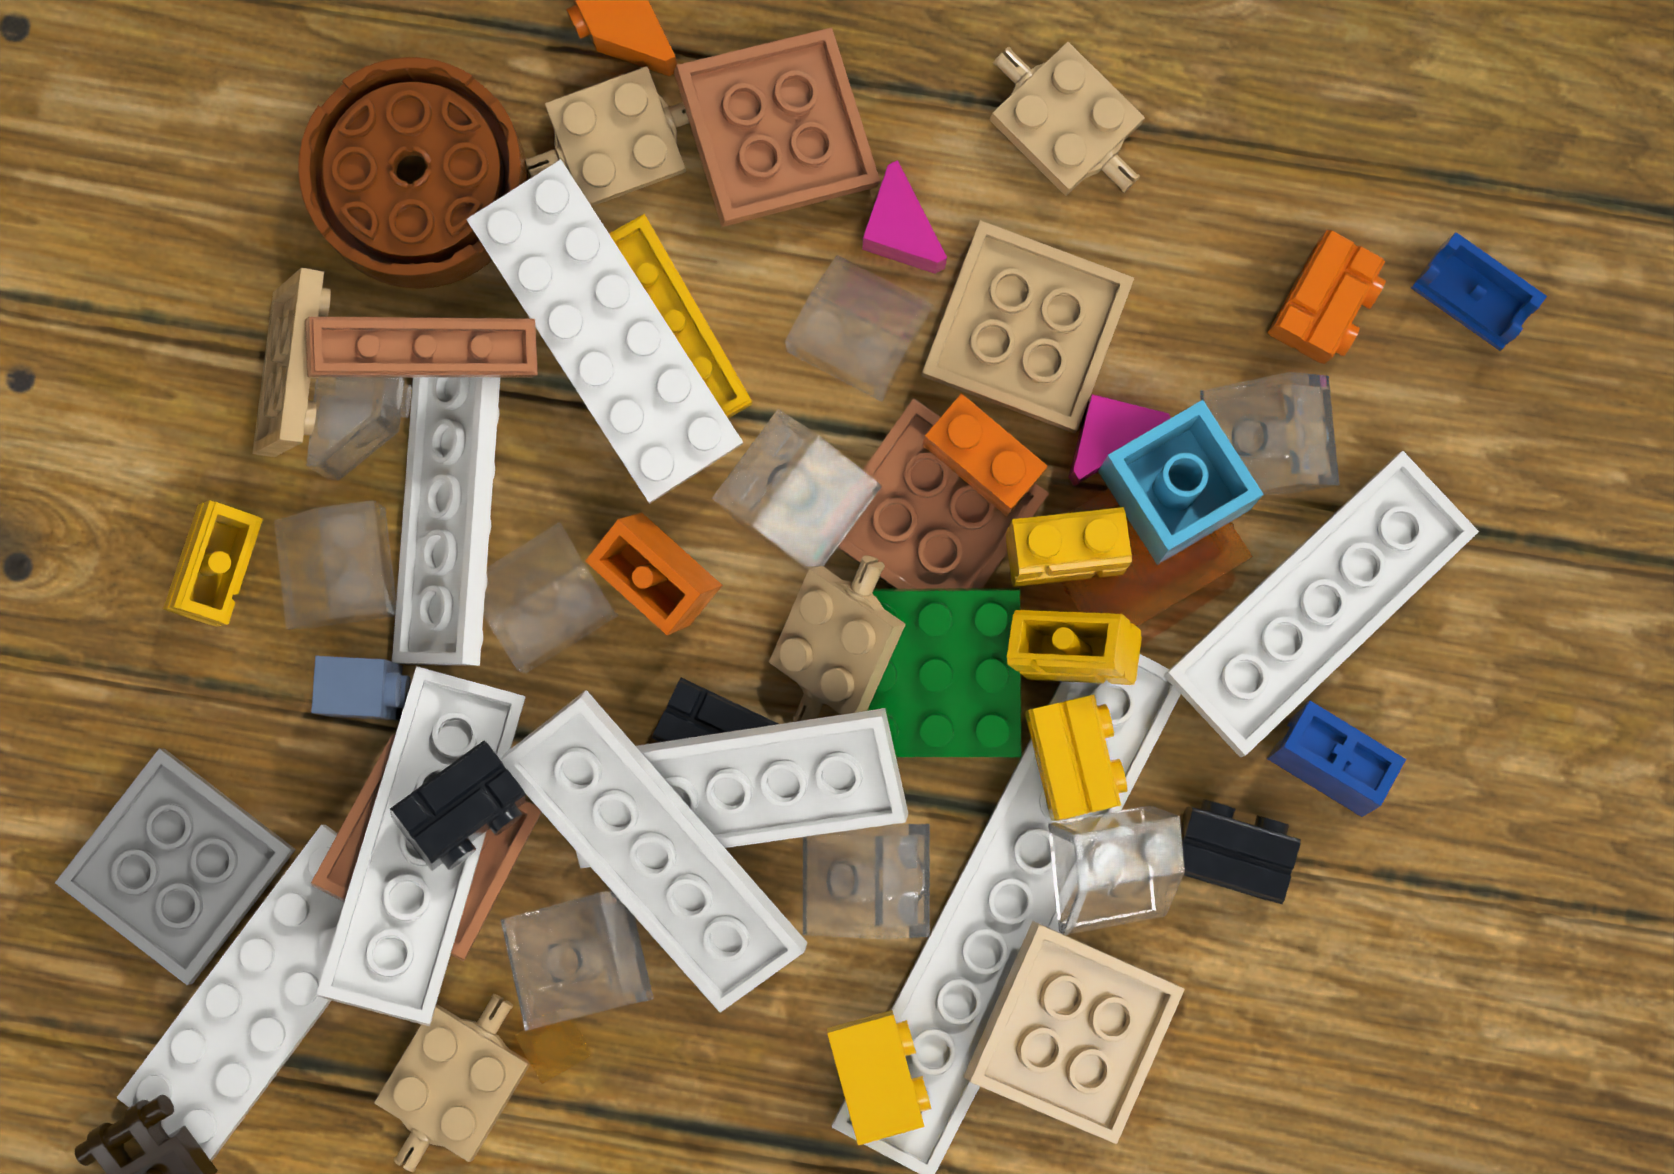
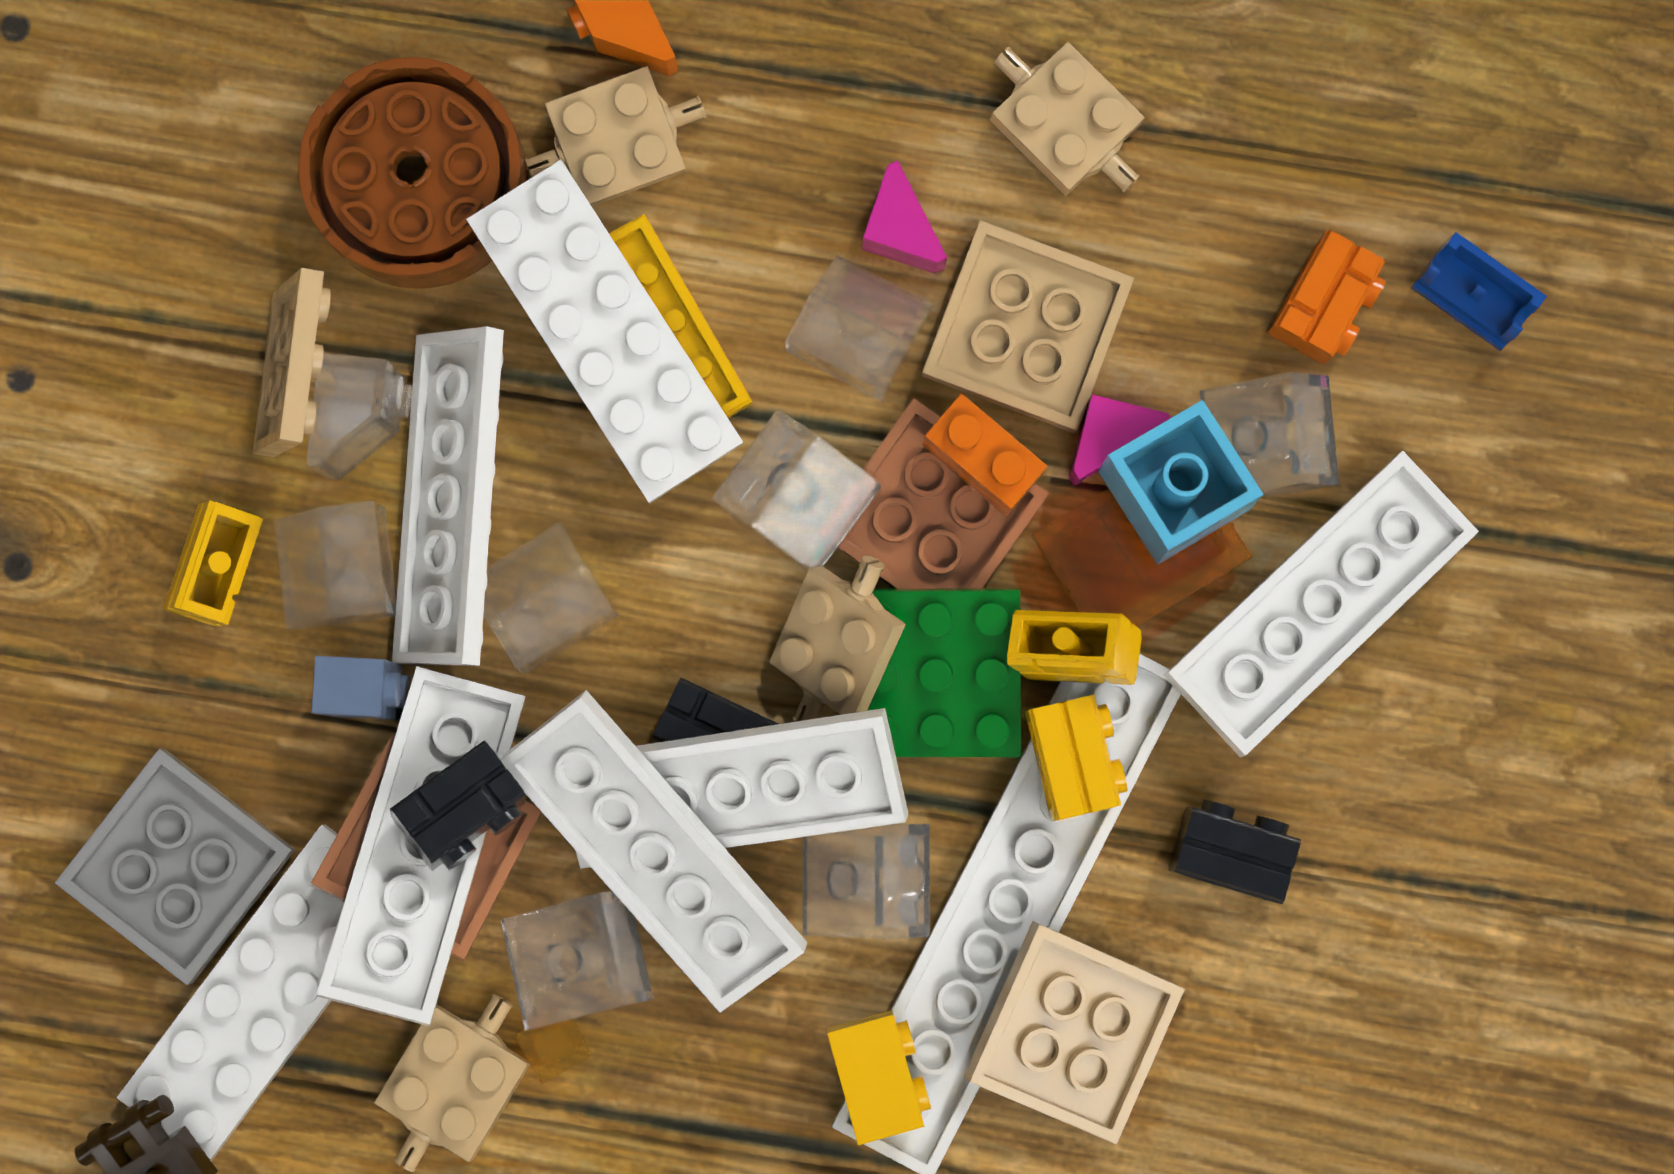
(420, 347): nougat tile -> none
(653, 573): orange brick -> none
(776, 126): nougat plate -> none
(1068, 546): yellow brick -> none
(1115, 867): clear slope -> none
(1337, 759): blue hinge -> none

